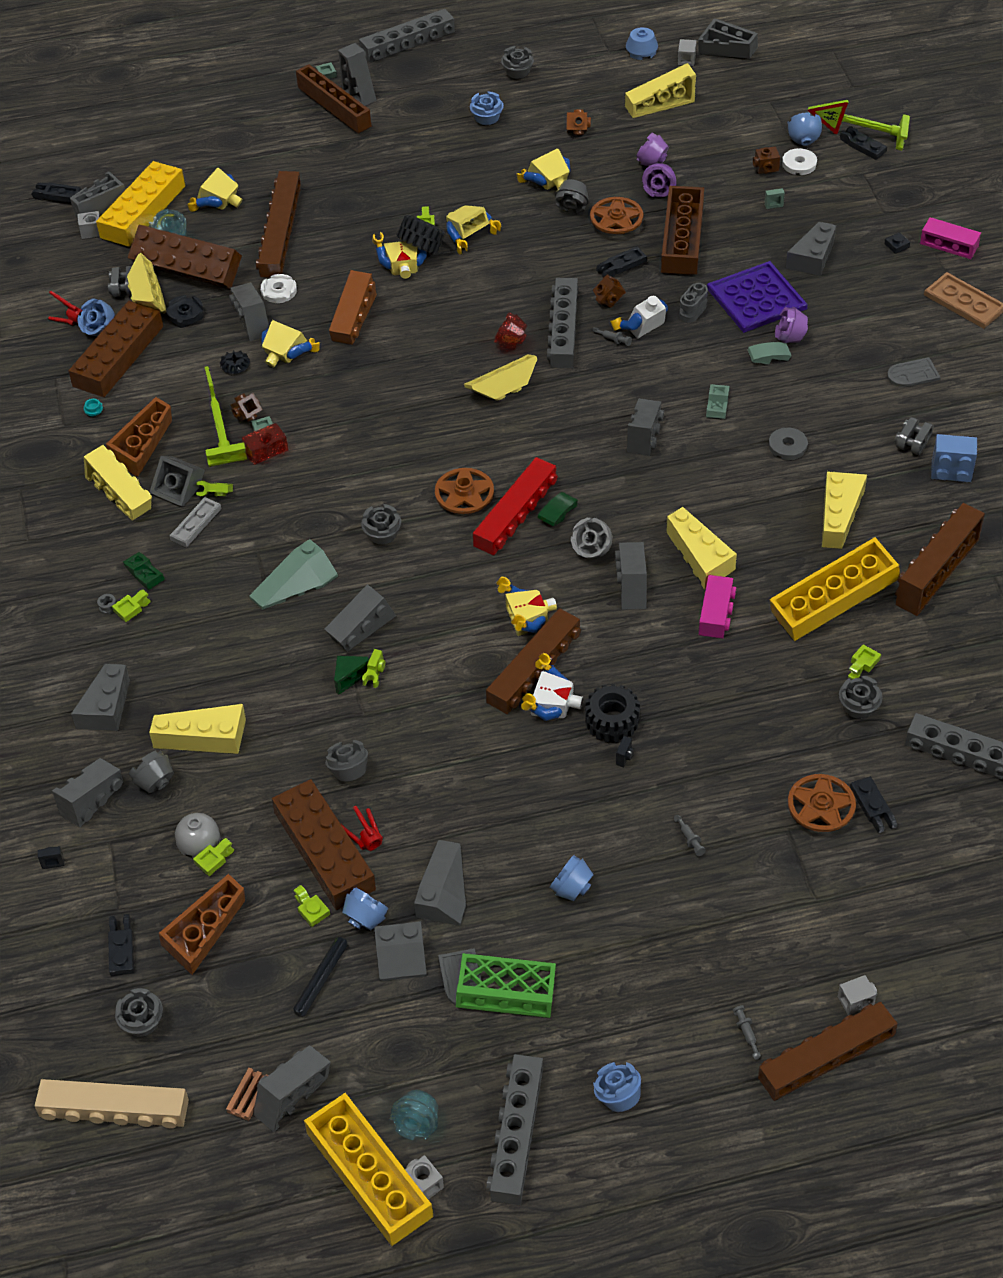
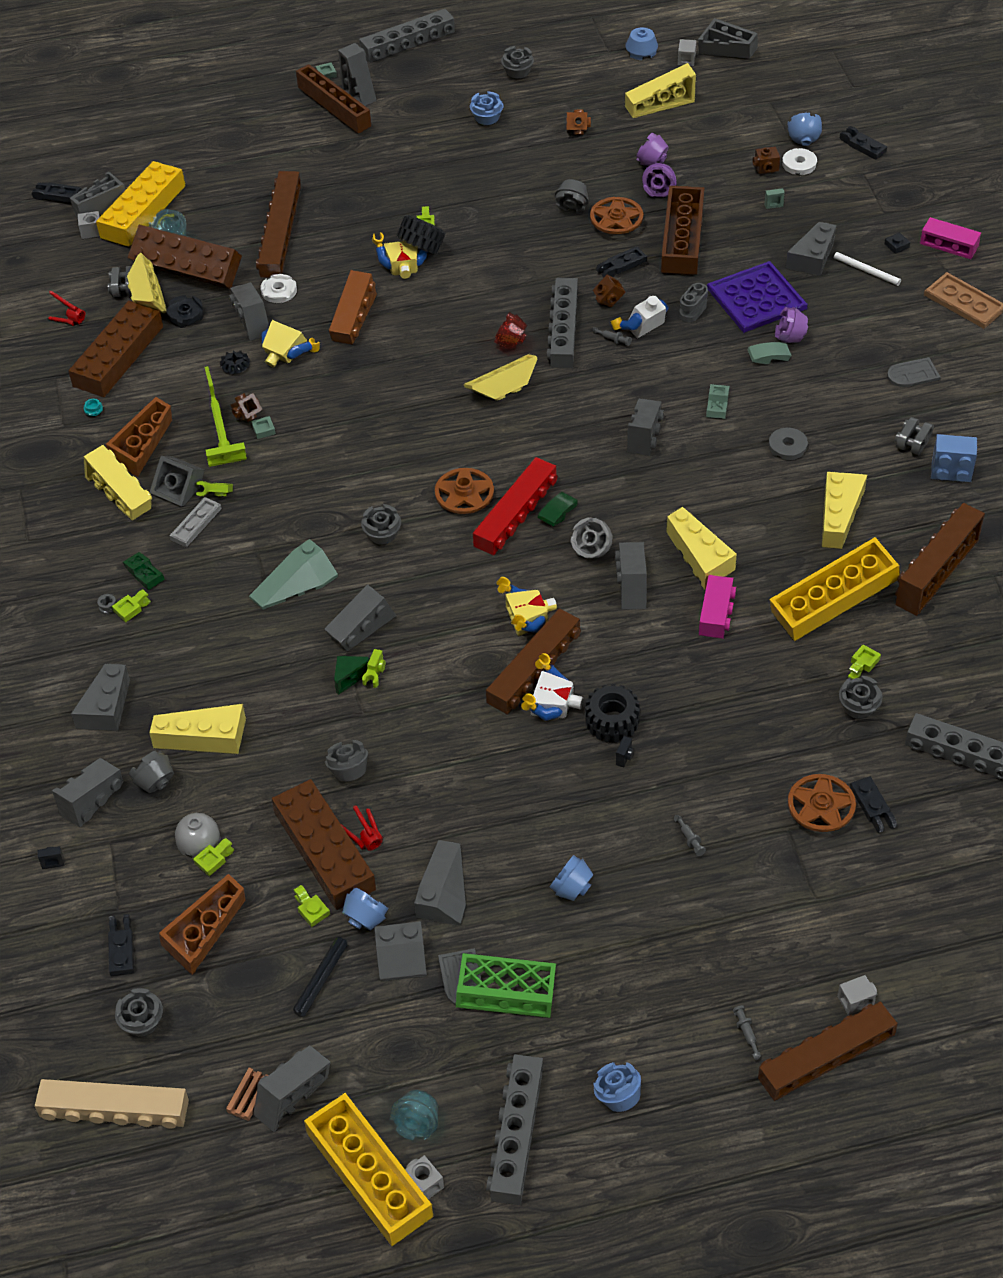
(95, 317): medium blue cylinder -> none
(216, 192): light yellow torso -> none
(265, 443): clear red brick -> none
(466, 222): light yellow torso -> none
(547, 170): light yellow torso -> none
(834, 114): lime piece -> none
(866, 268): none -> white piece

